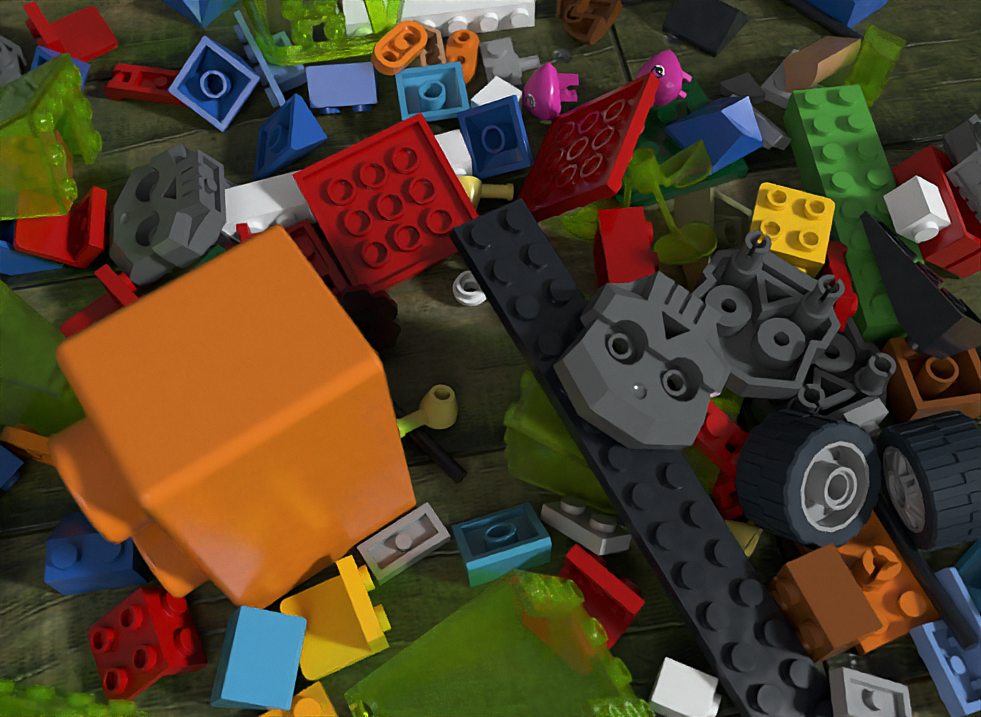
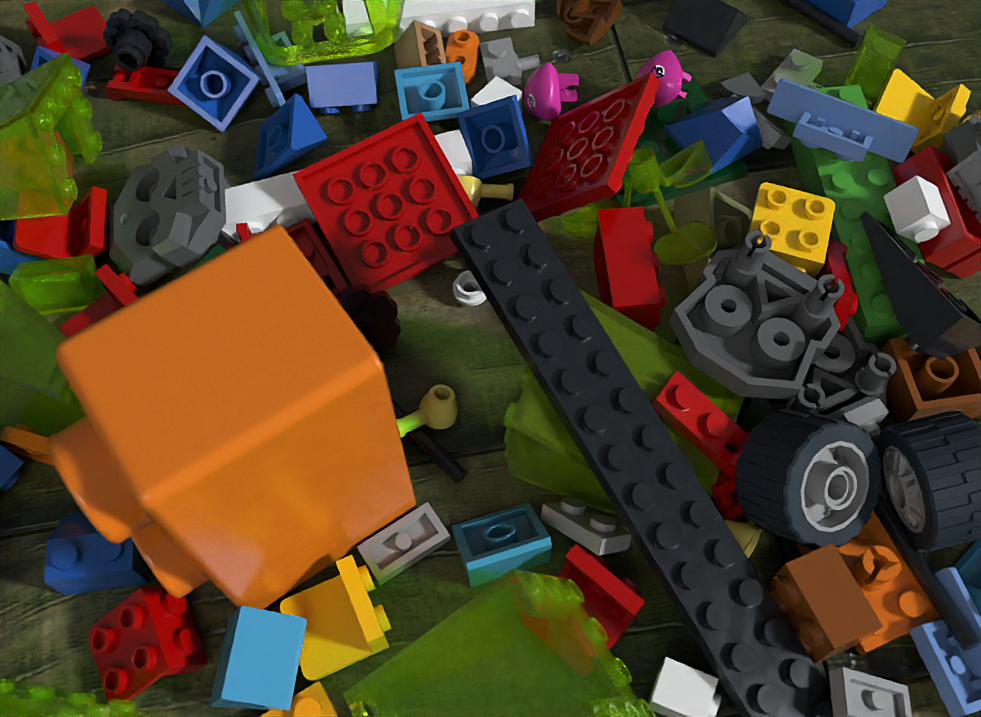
(57, 284): none -> clear neon green brick
(137, 40): none -> black plant
(397, 50): orange plate -> none
(630, 391): dark grey brick -> none
(819, 61): medium nougat brick -> none
(840, 125): none -> medium blue bracket
(914, 106): none -> yellow bracket

